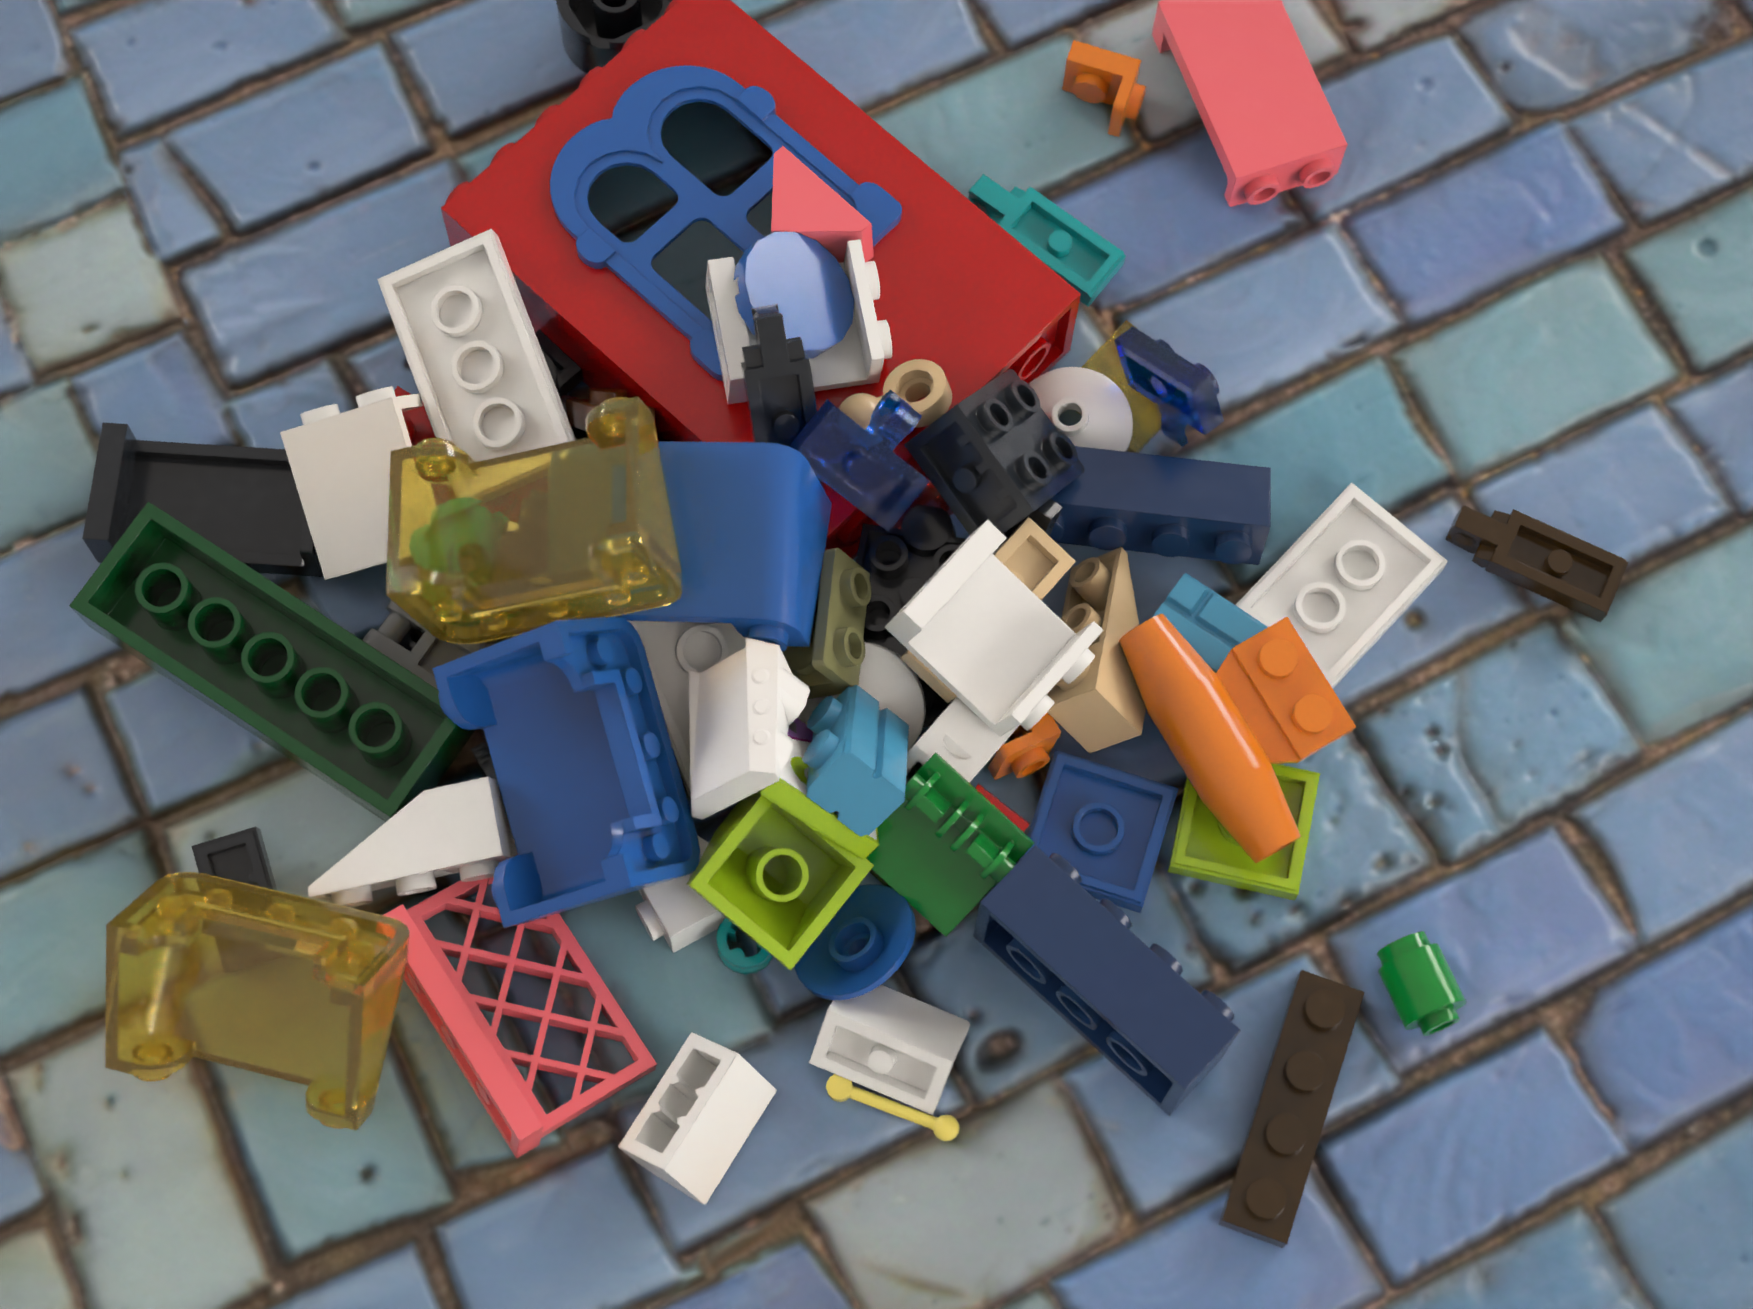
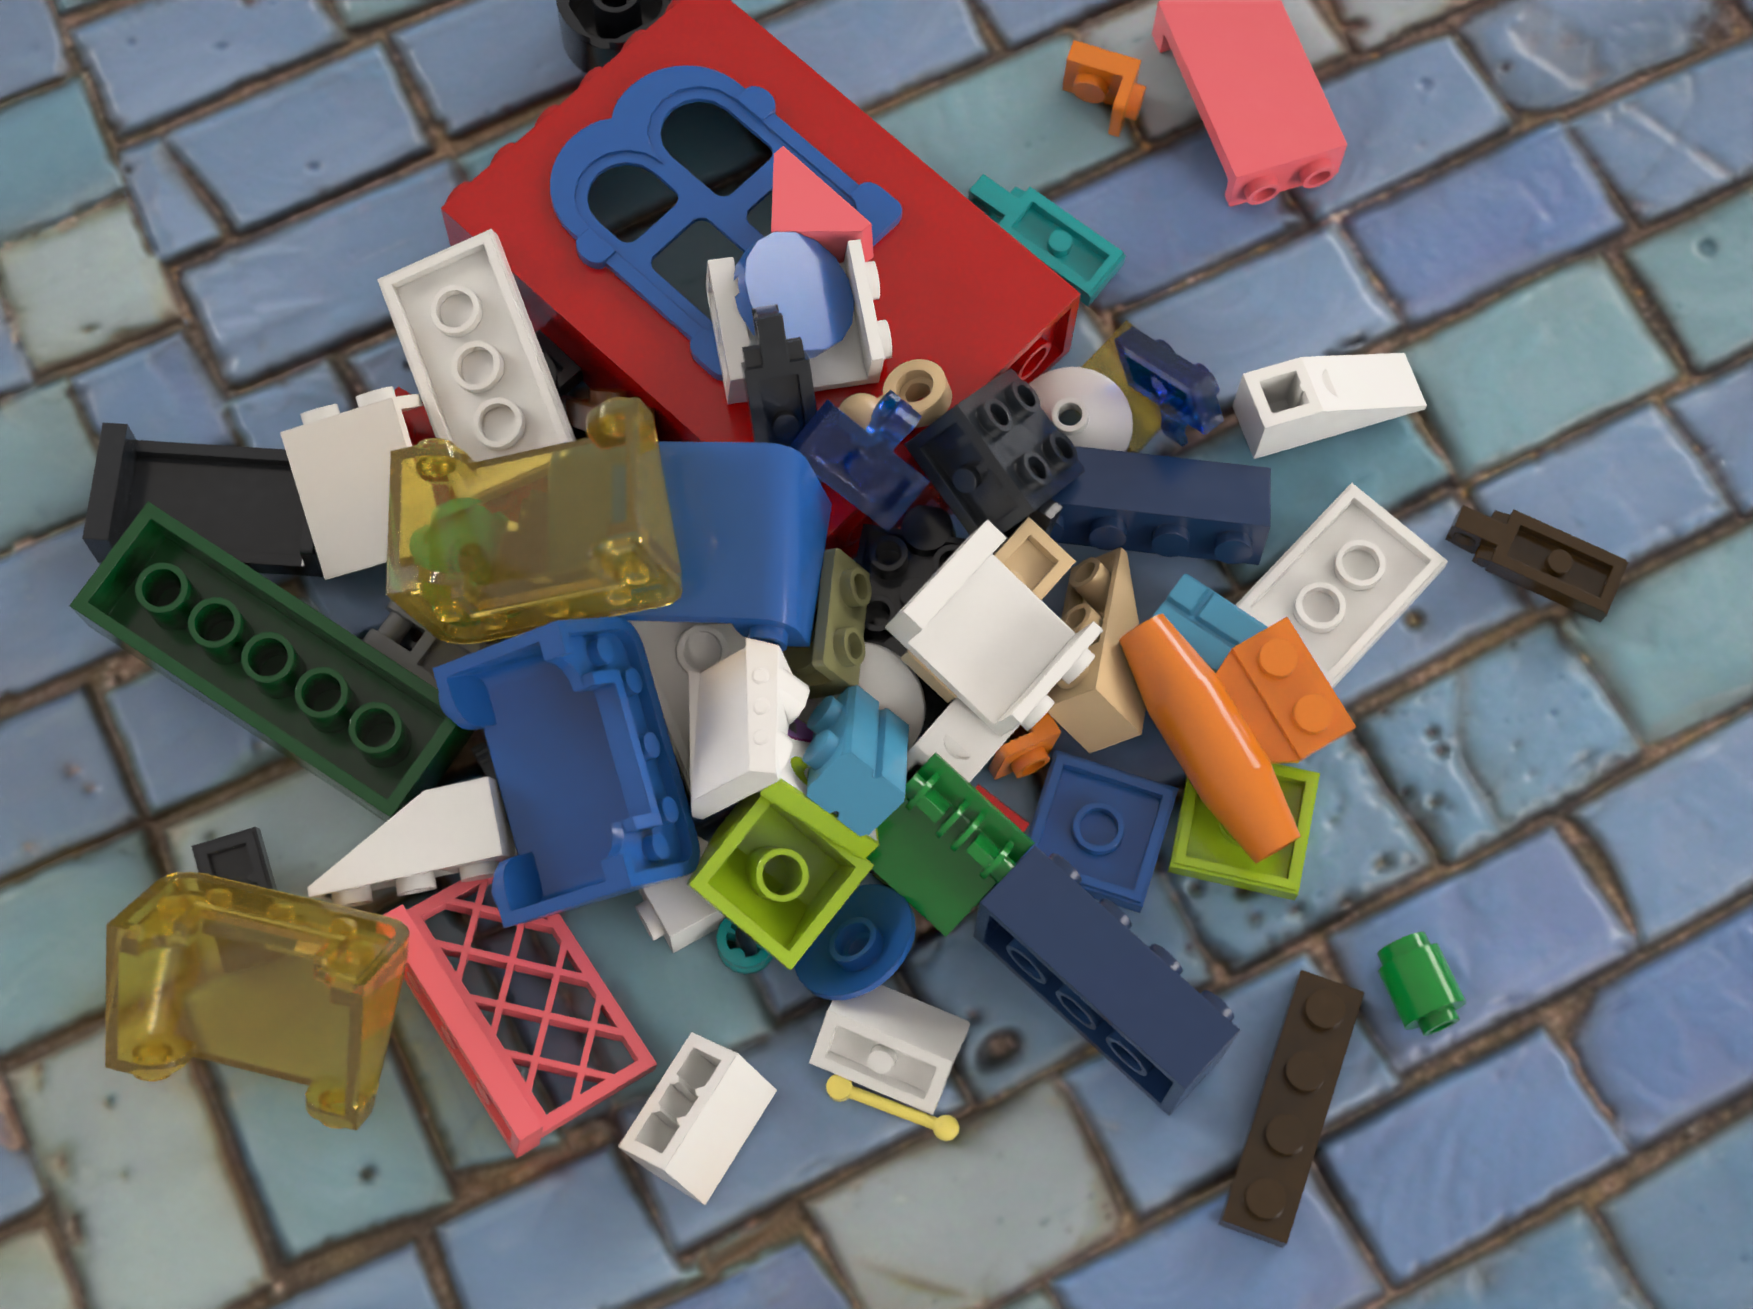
(1322, 398): none -> white slope

